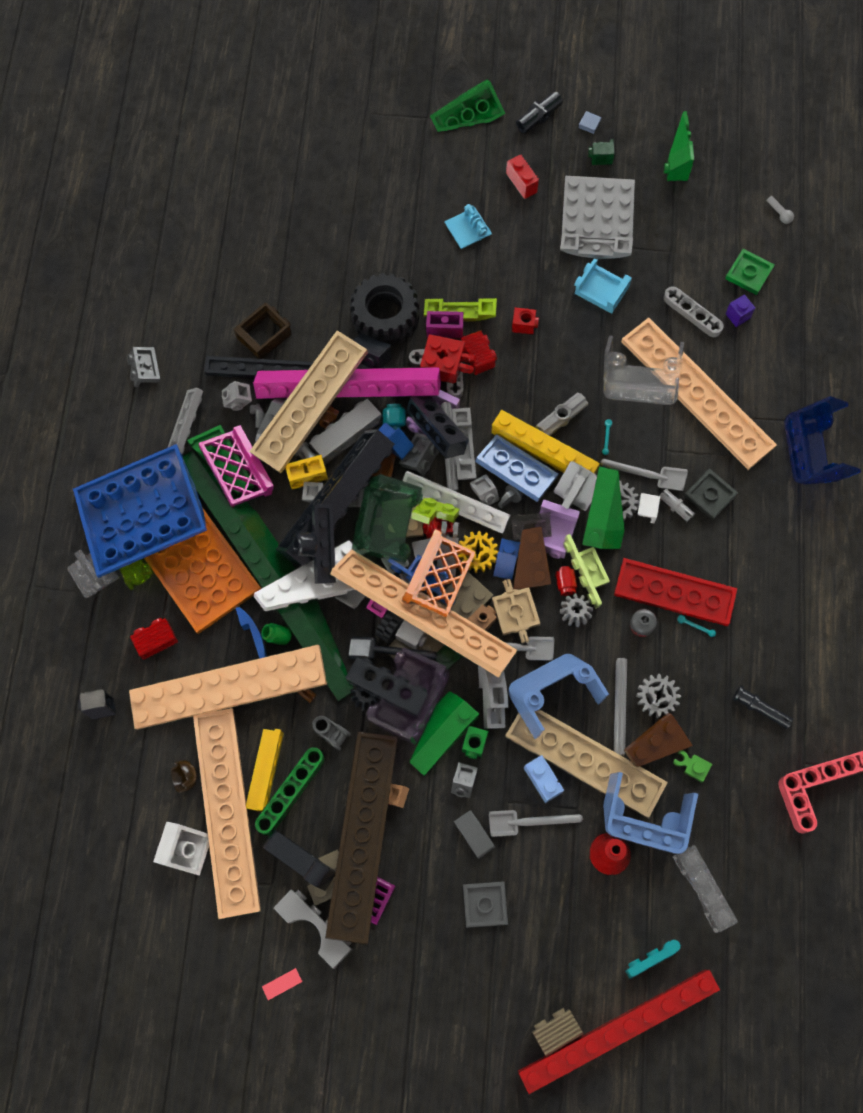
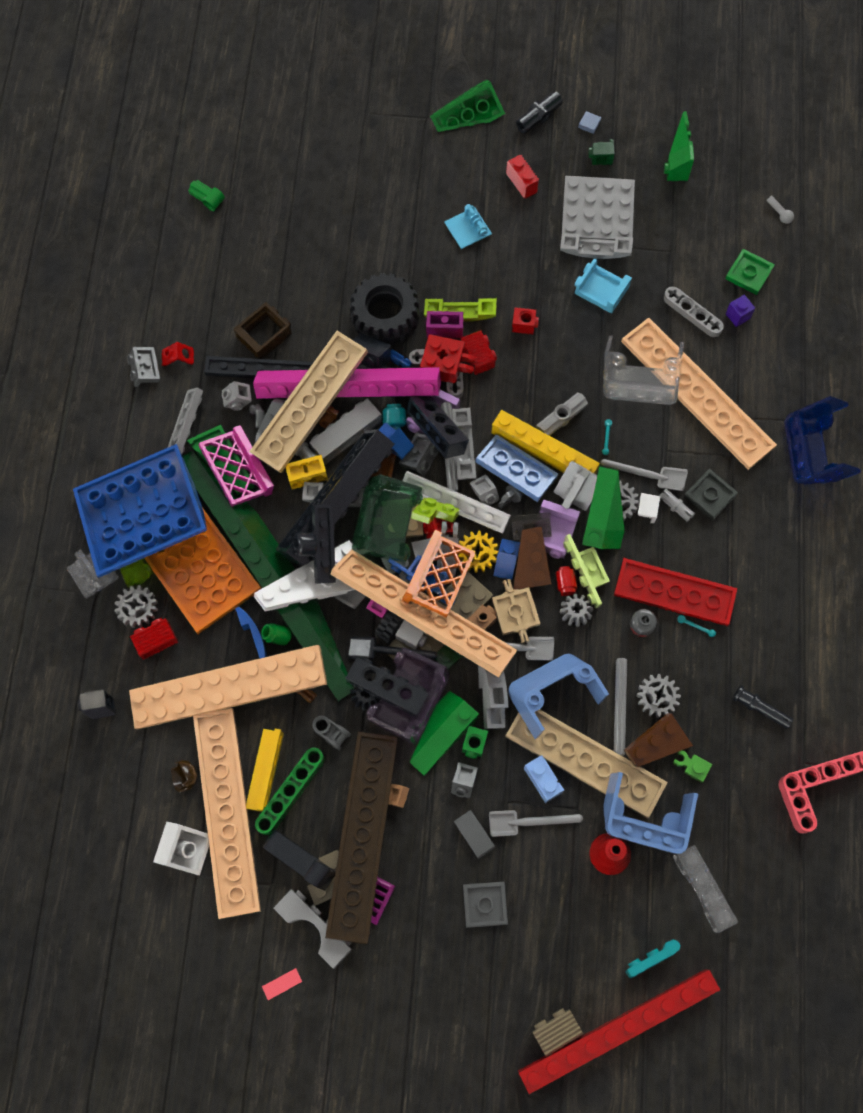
(132, 599): none -> light grey gear
(174, 353): none -> red bracket
(210, 197): none -> green piece
(399, 359): none -> blue axle

